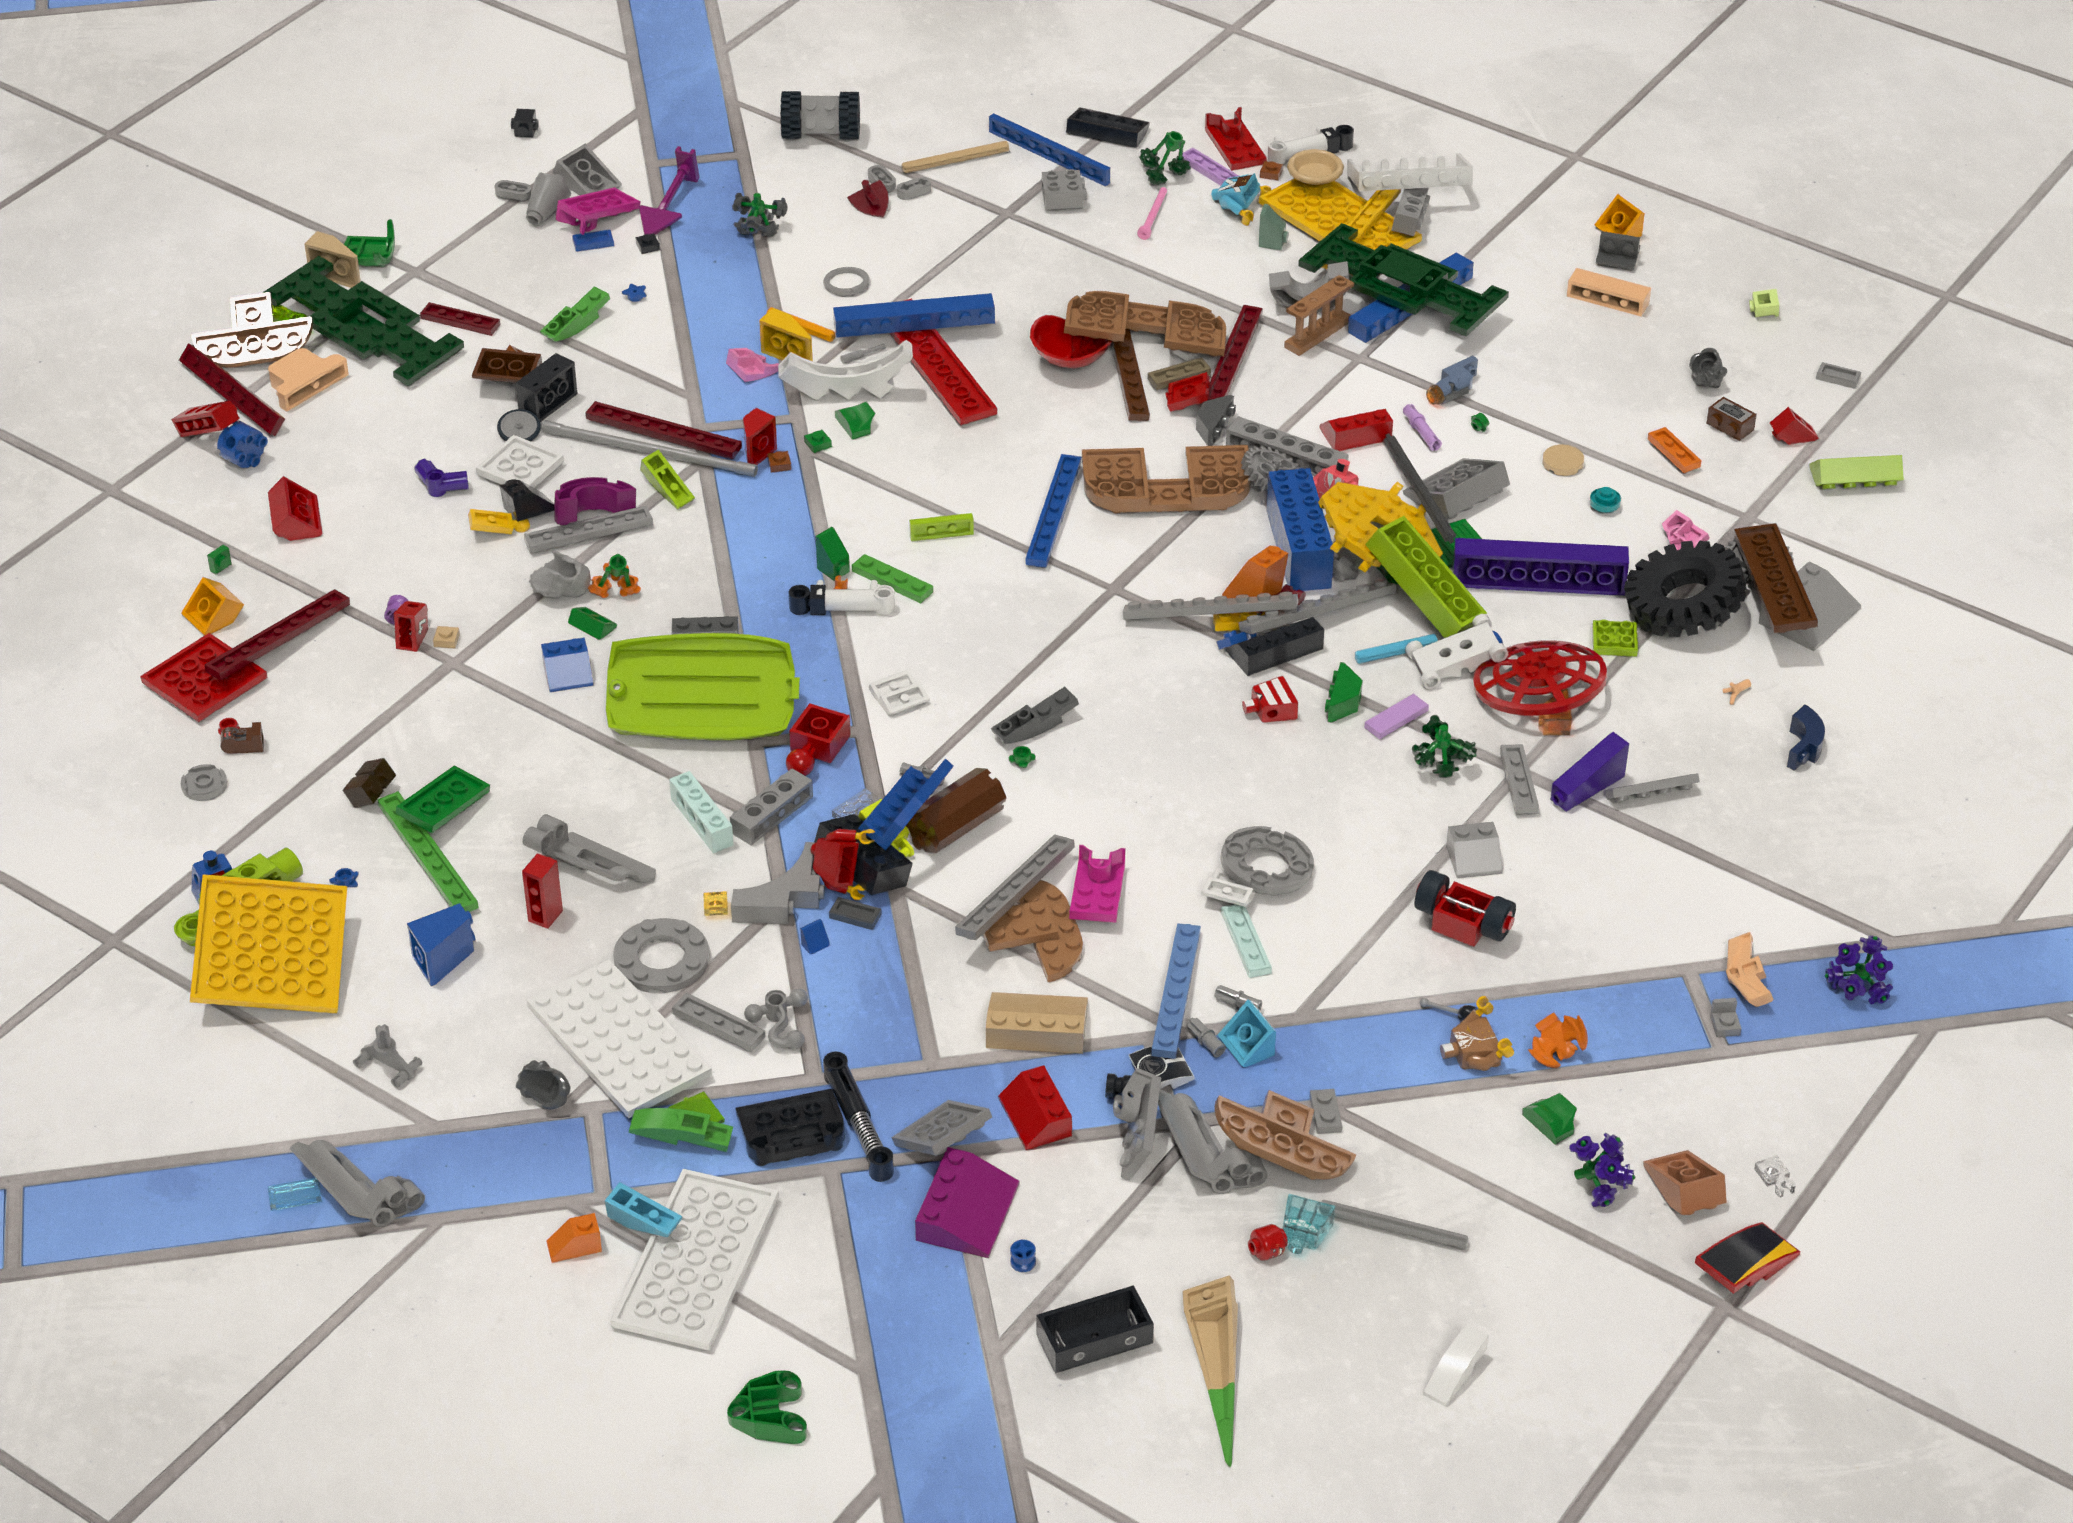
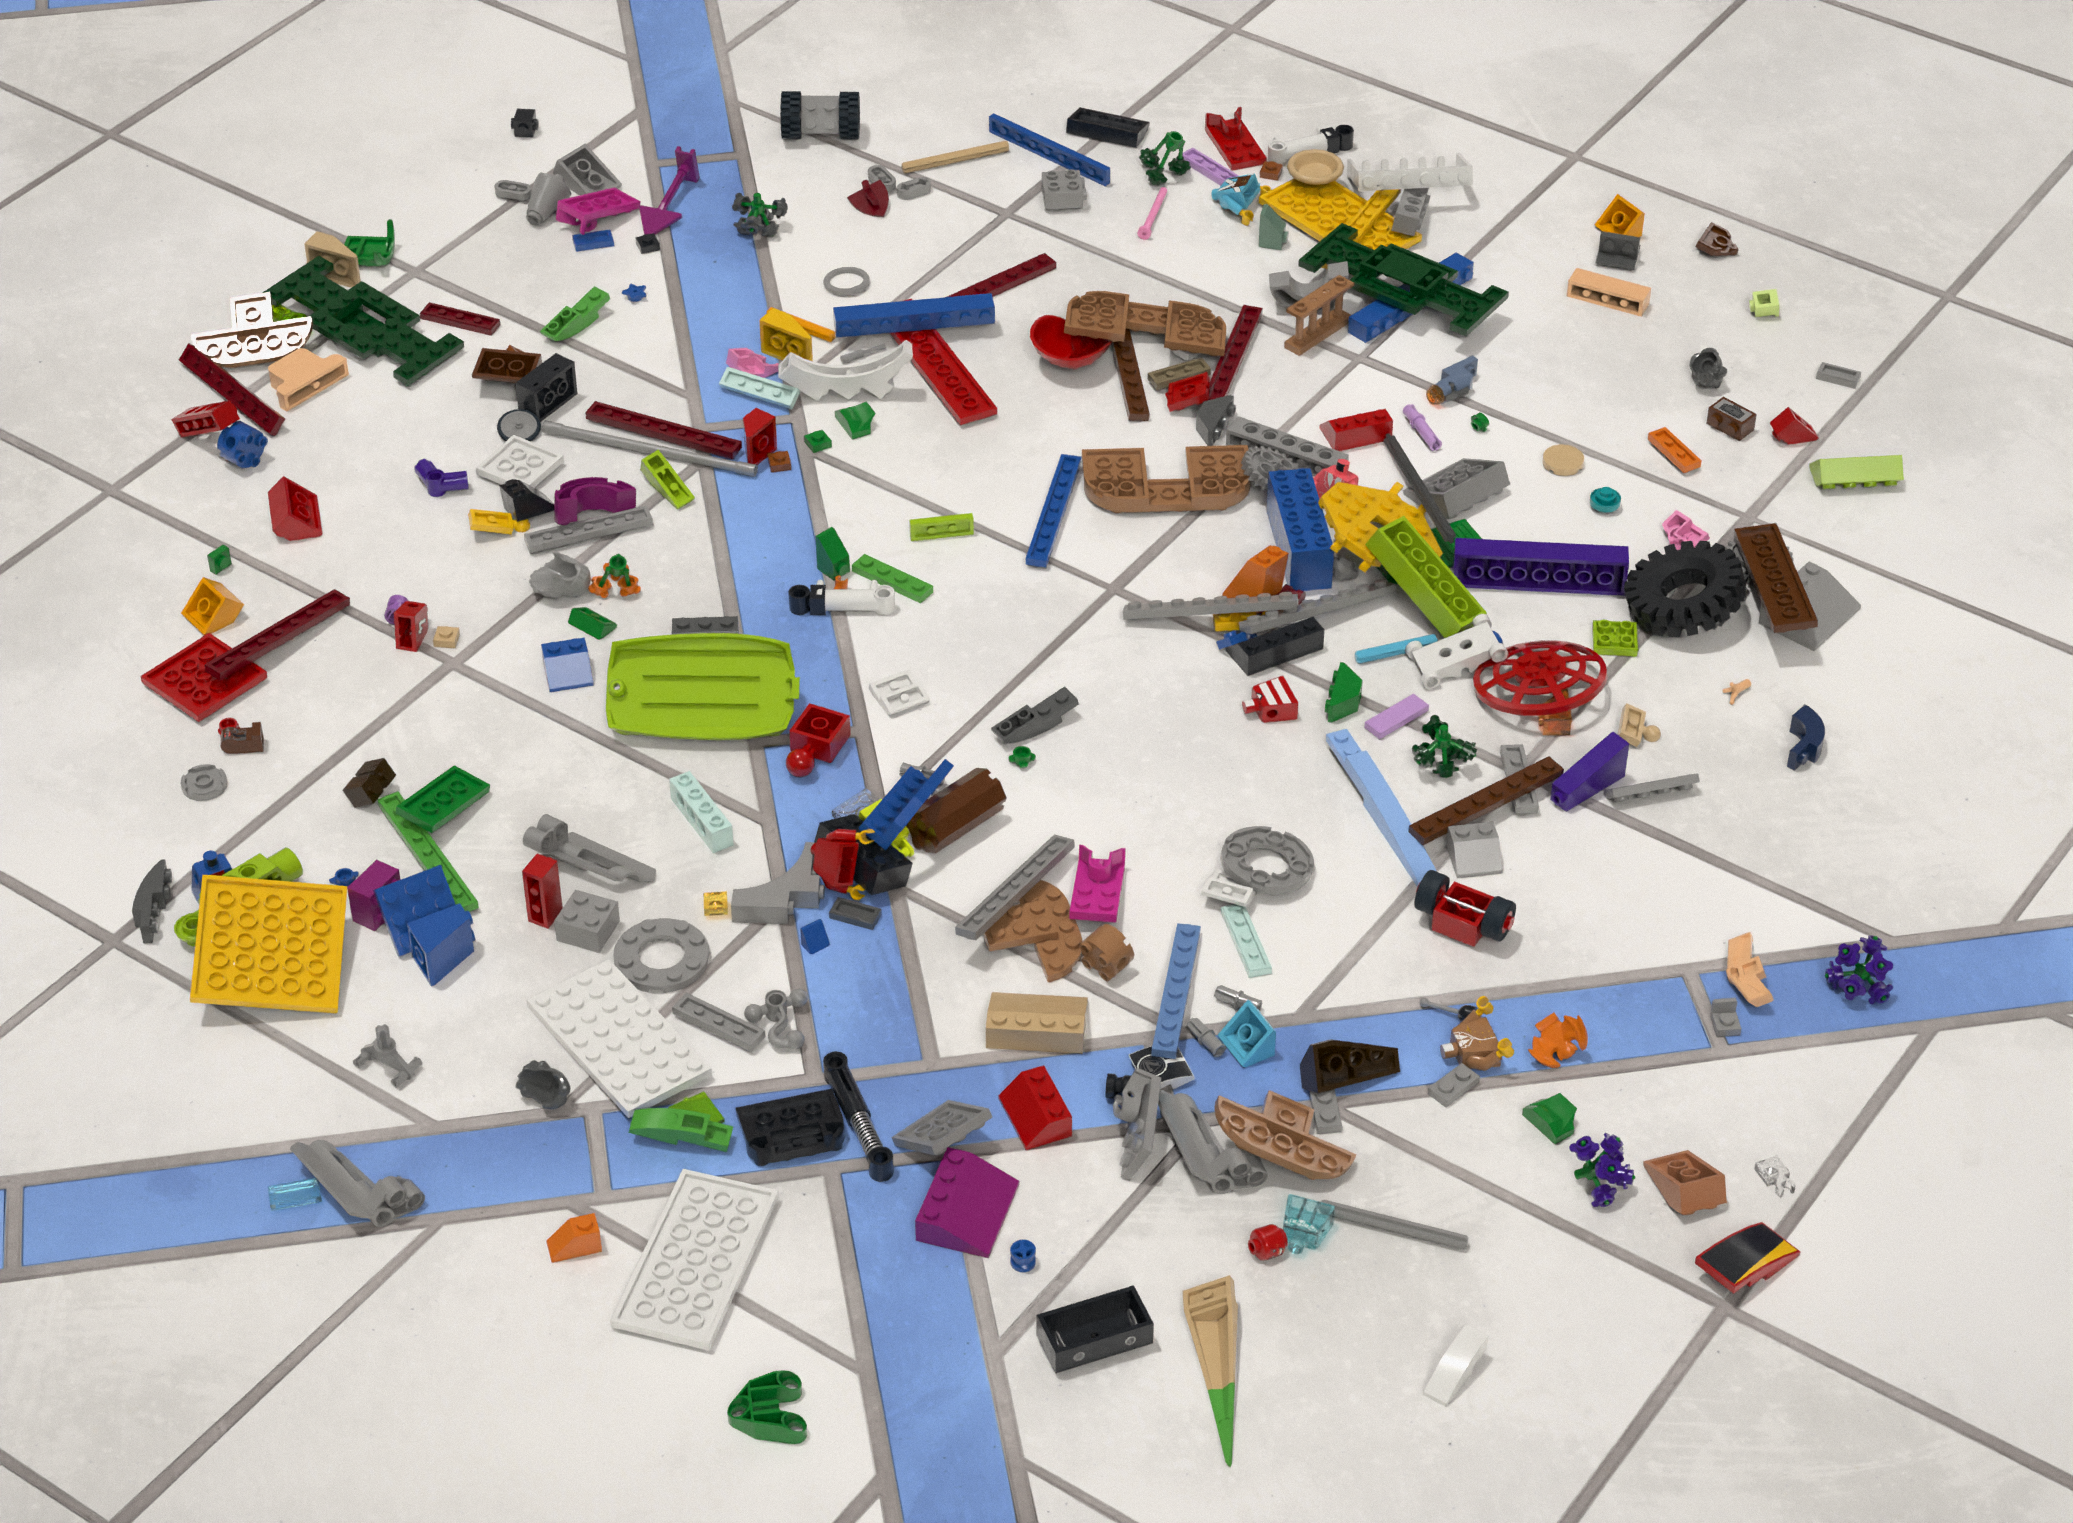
(150, 899): none -> dark grey slope
(361, 895): none -> magenta brick
(412, 900): none -> blue plate
(587, 921): none -> light grey brick
(640, 1212): medium azure slope -> none
(759, 388): none -> light aqua plate
(771, 806): light grey brick -> none
(1011, 277): none -> dark red plate
(1106, 951): none -> medium nougat brick
(1345, 1063): none -> dark brown wedge
(1381, 804): none -> light blue slope
(1453, 1085): none -> light grey plate
(1486, 800): none -> reddish brown plate
(1632, 726): none -> tan plate
(1717, 241): none -> reddish brown plate

